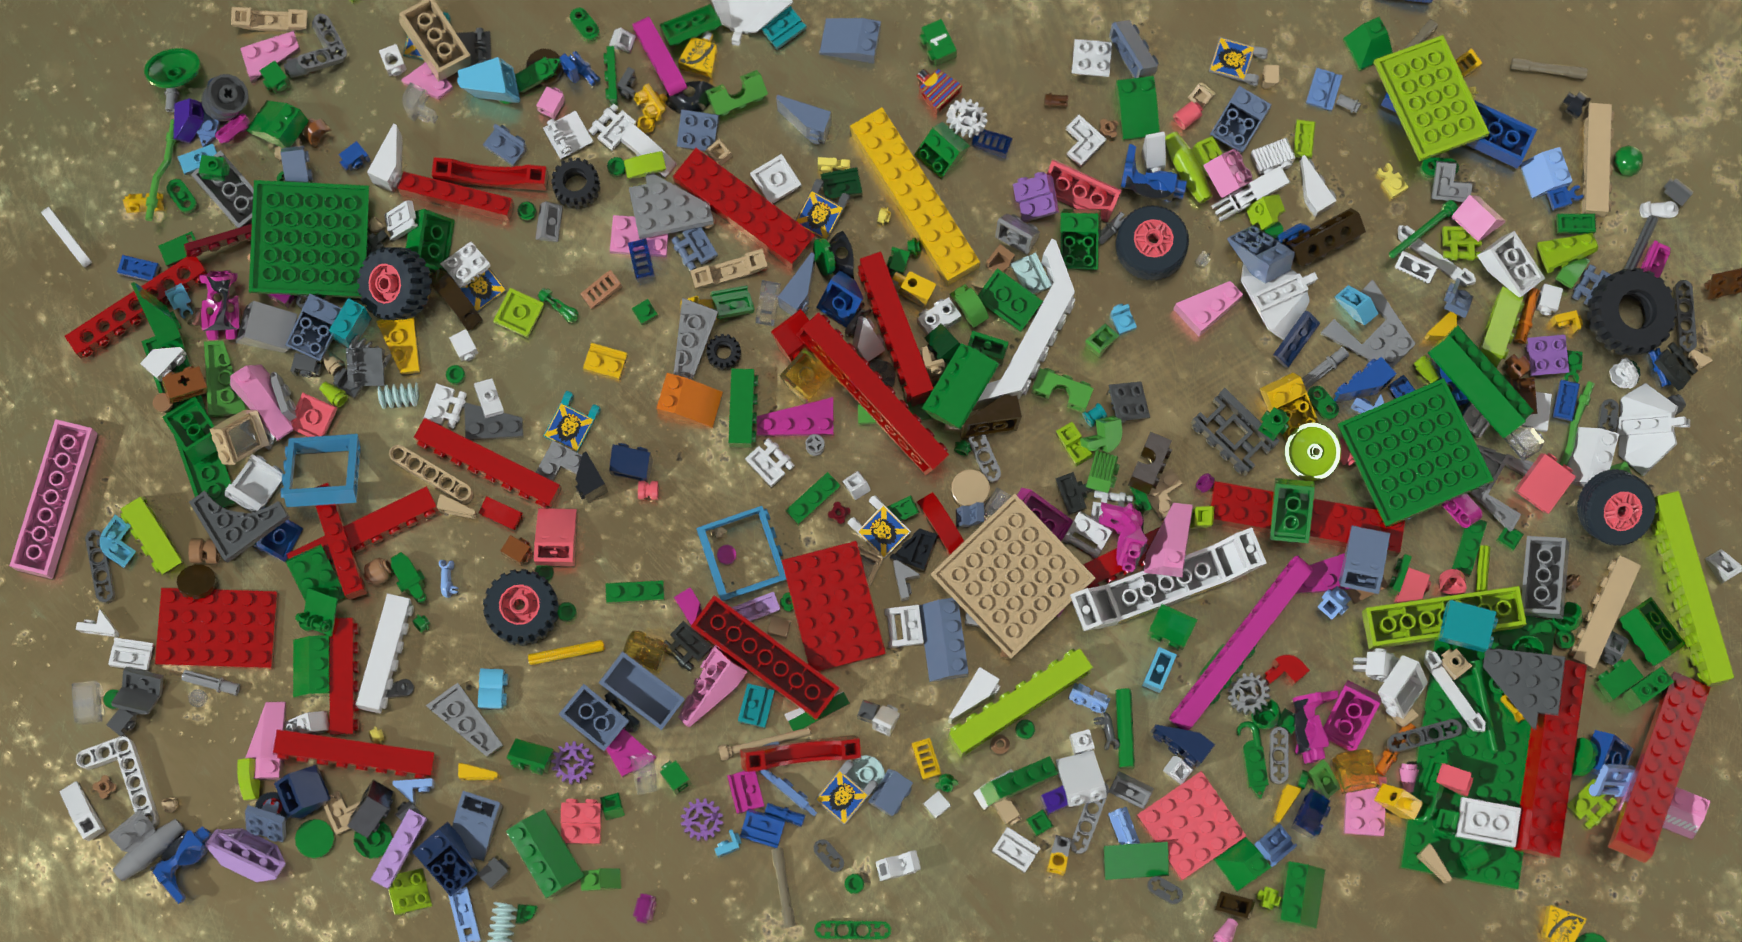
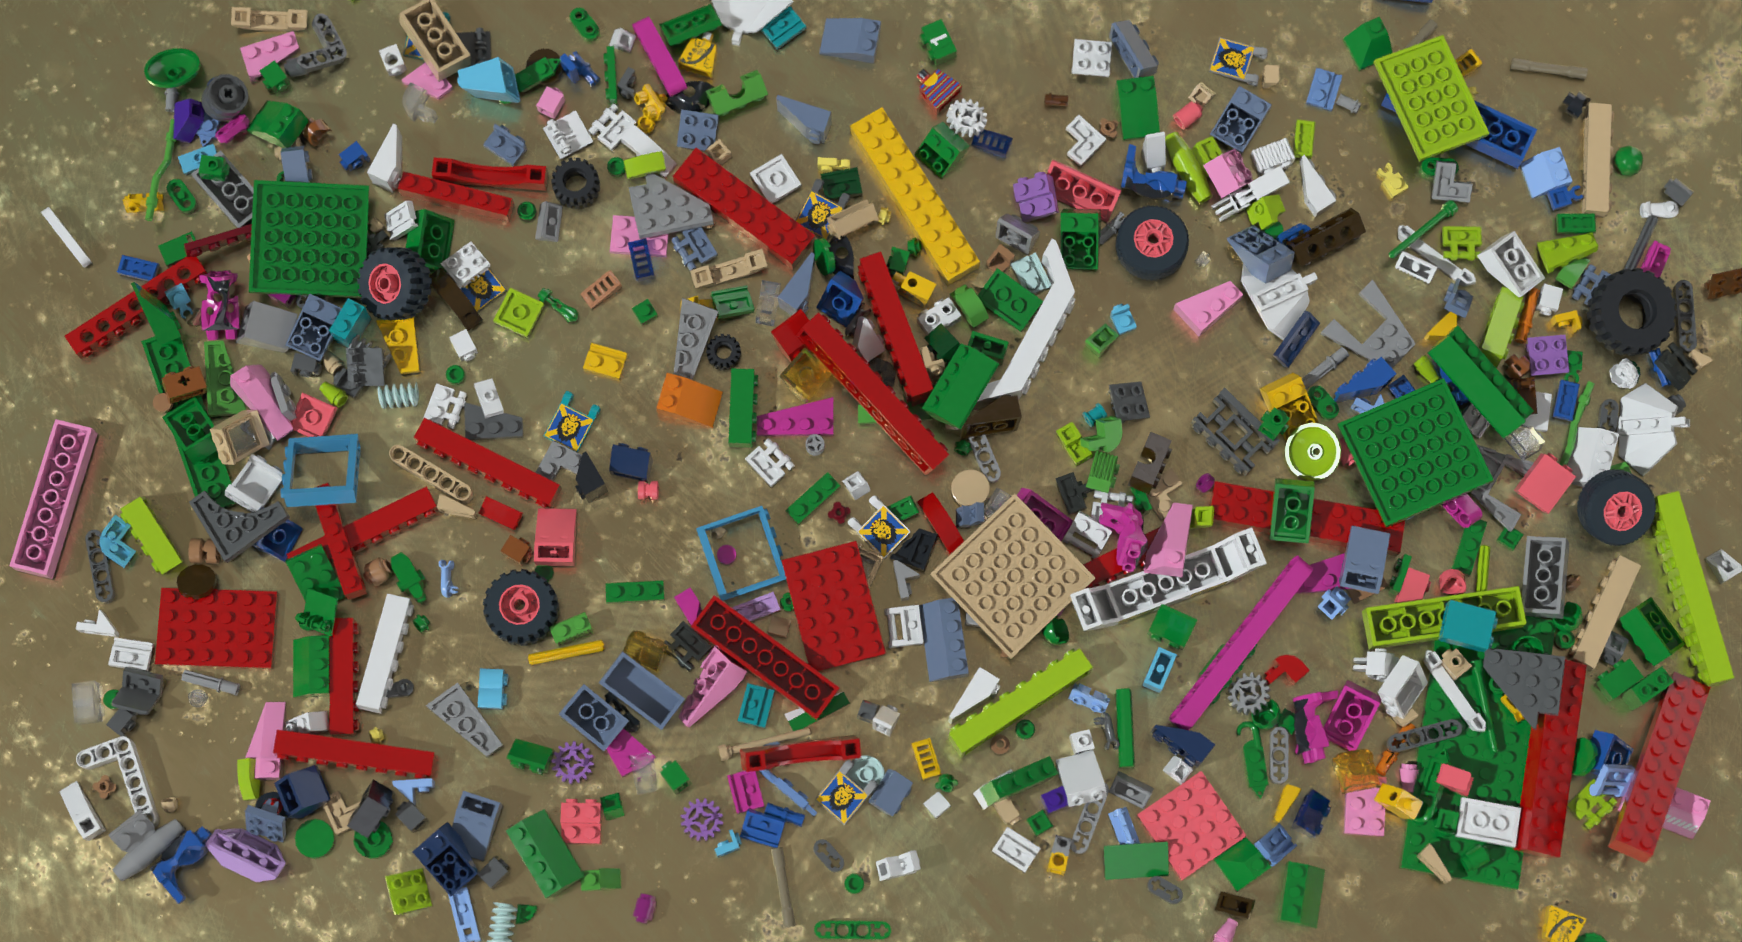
(163, 361): white slope -> none
(399, 849): lavender plate -> none
(469, 772): yellow slope -> none
(567, 612): green tile -> none
(571, 629): none -> bright green brick
(852, 218): none -> tan window
(1056, 631): none -> green hair
(1078, 392): bright green arch -> none
(1268, 898): lime gear -> none
(1303, 779): green tile -> none
(1324, 779): bright green slope -> none
(1357, 304): medium azure slope -> none
(1477, 217): bright pink slope -> none

